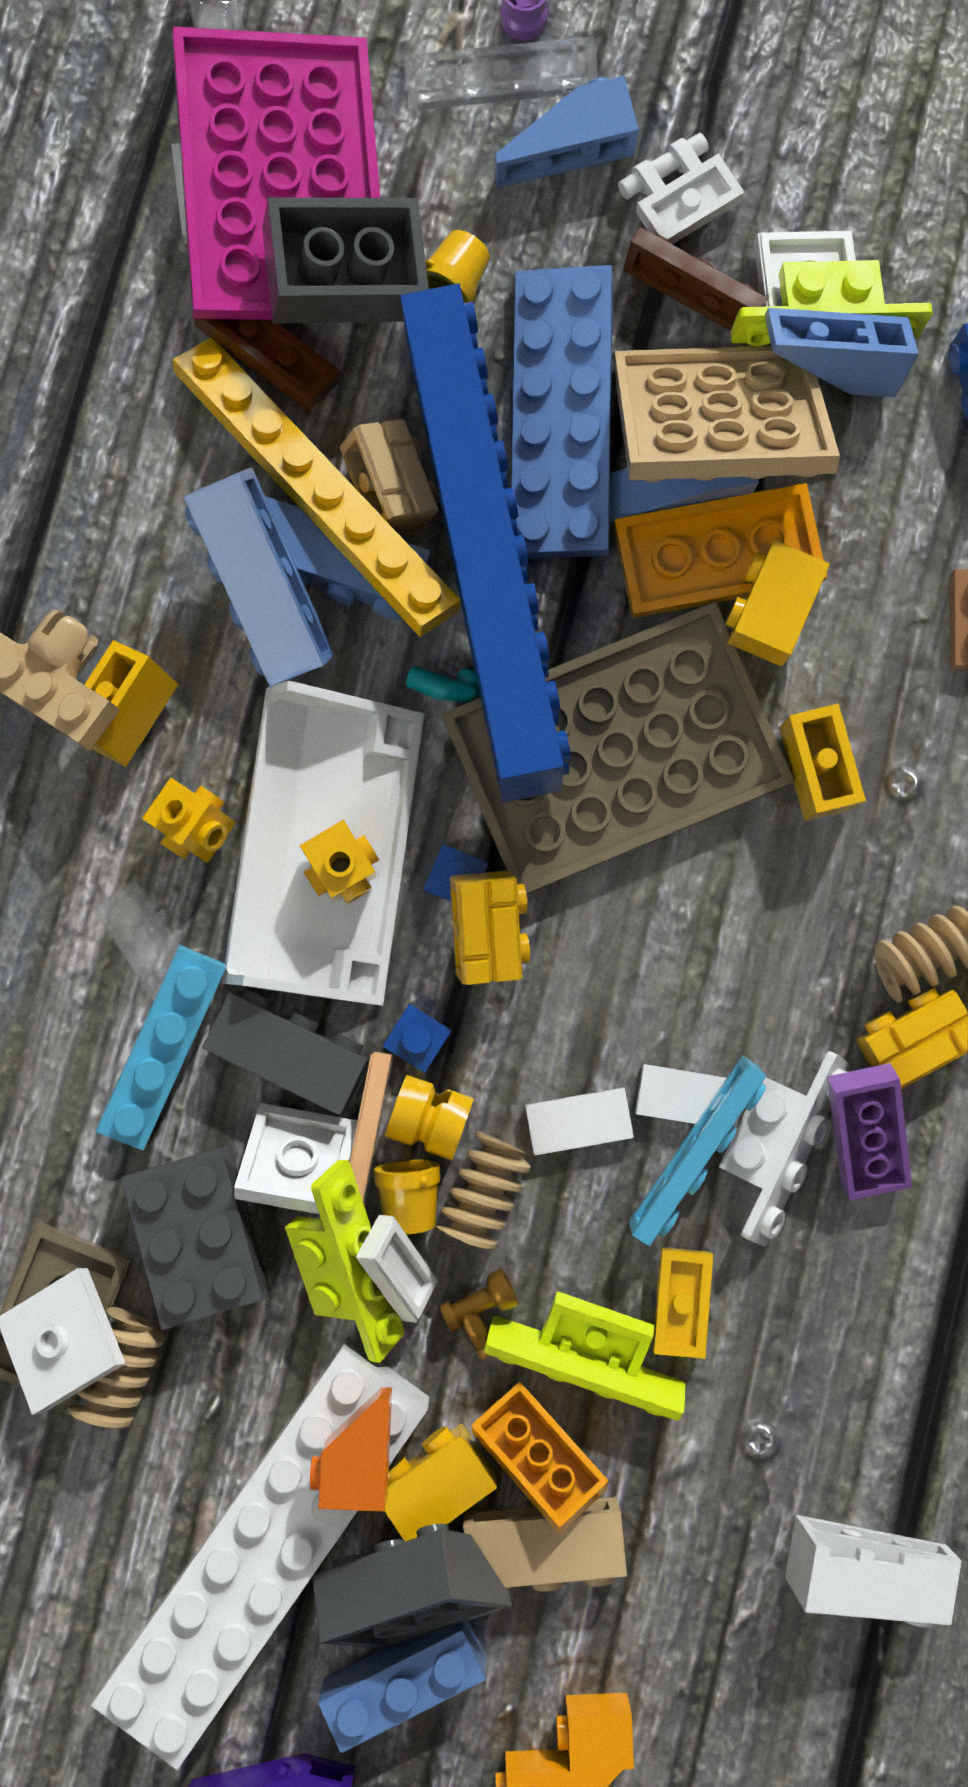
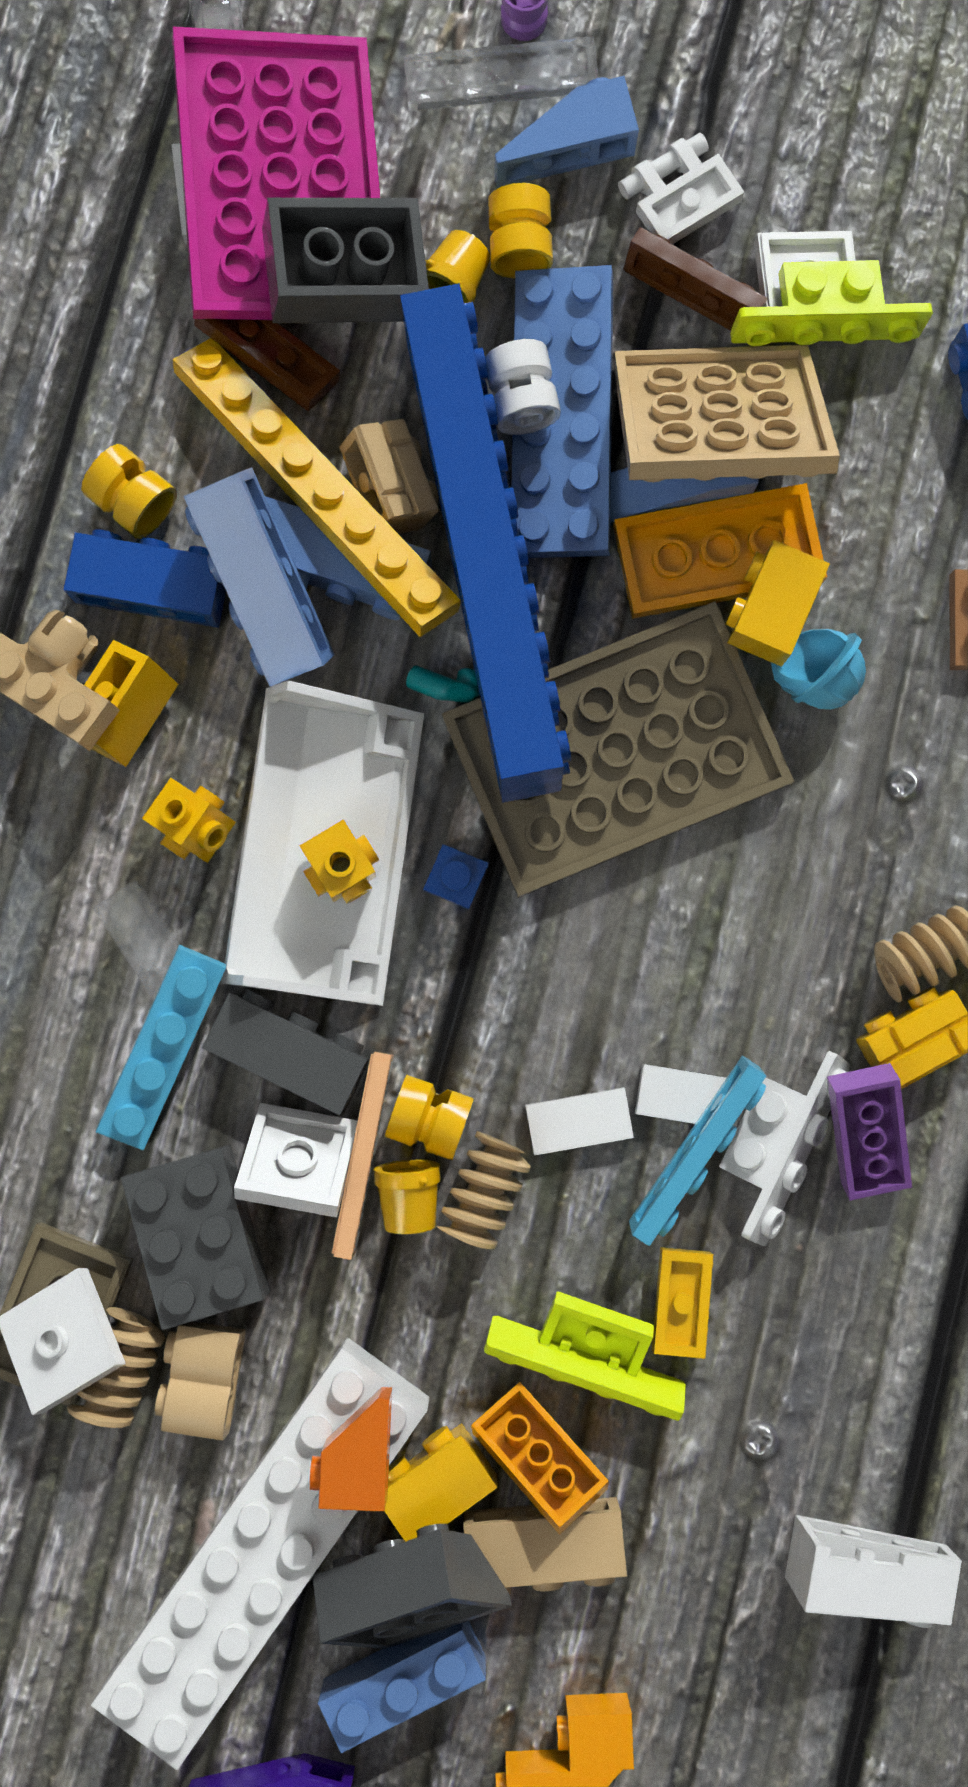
(121, 485): none -> yellow wheel
(144, 578): none -> blue brick
(201, 1380): none -> tan brick
(328, 1262): neon yellow bracket -> none
(397, 1268): white tile -> none
(417, 1038): blue plate -> none
(466, 1311): pearl gold piece -> none
(488, 927): yellow brick -> none
(519, 229): none -> yellow wheel
(522, 388): none -> white wheel
(821, 762): yellow brick -> none
(823, 669): none -> medium azure piece
(846, 349): medium blue slope -> none

